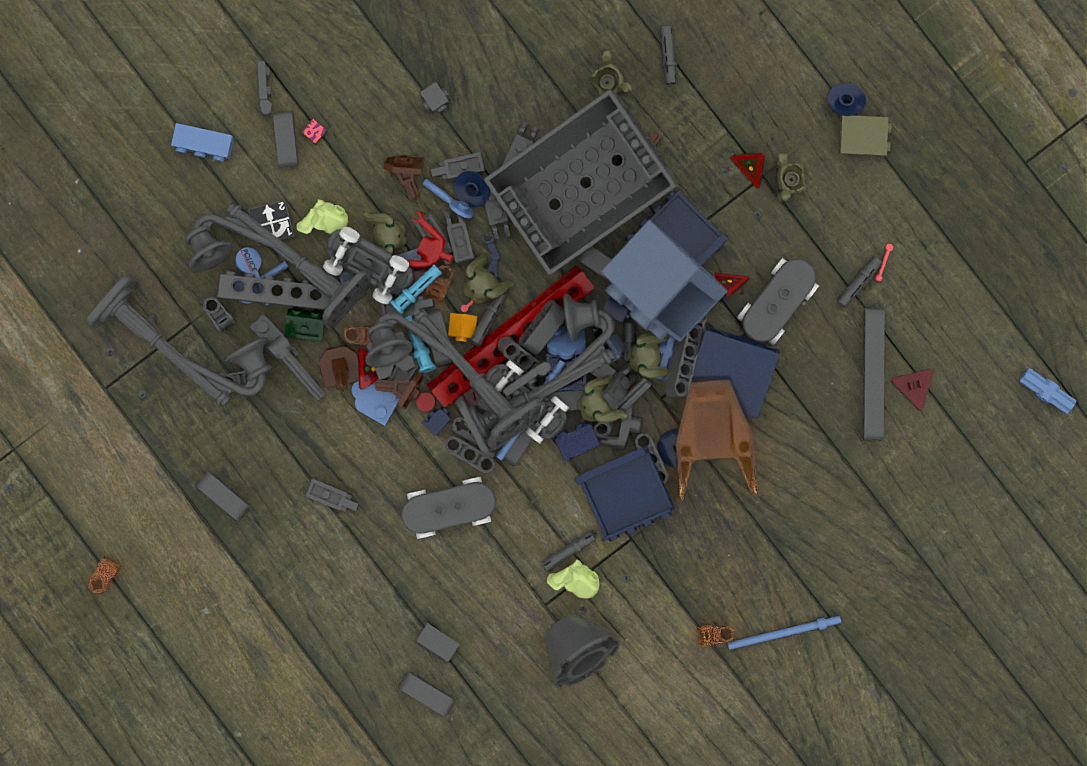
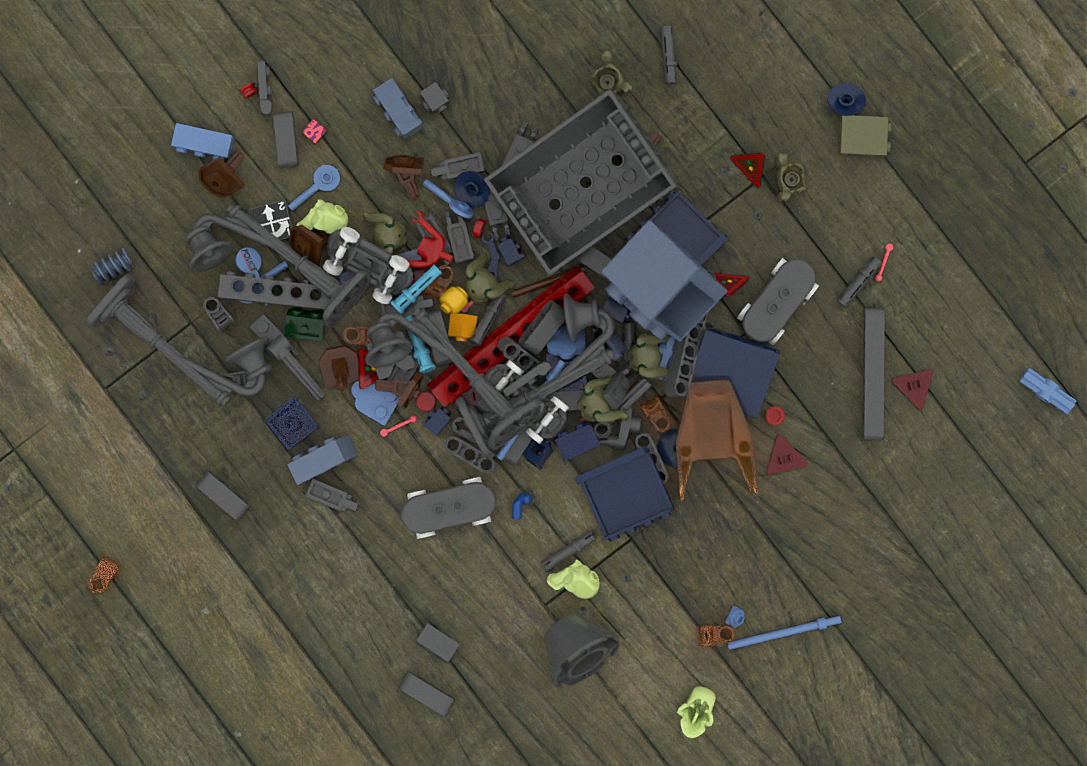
(112, 266): none -> sand blue piece
(220, 176): none -> reddish brown piece
(248, 90): none -> red bush
(292, 423): none -> clear blue brick
(308, 243): none -> reddish brown piece
(322, 459): none -> sand blue wedge
(325, 178): none -> medium blue piece
(384, 432): none -> coral hinge
(397, 109): none -> sand blue wedge
(453, 300): none -> yellow head
(479, 228): none -> red tile
(510, 251): none -> dark blue brick
(517, 504): none -> blue arm
(534, 447): none -> dark blue brick
(540, 284): none -> reddish brown bar
(655, 413): none -> clear orange piece
(697, 711): none -> yellowish green head
(735, 617): none -> medium blue plate
(774, 415): none -> red tile
(784, 457): none -> dark red piece

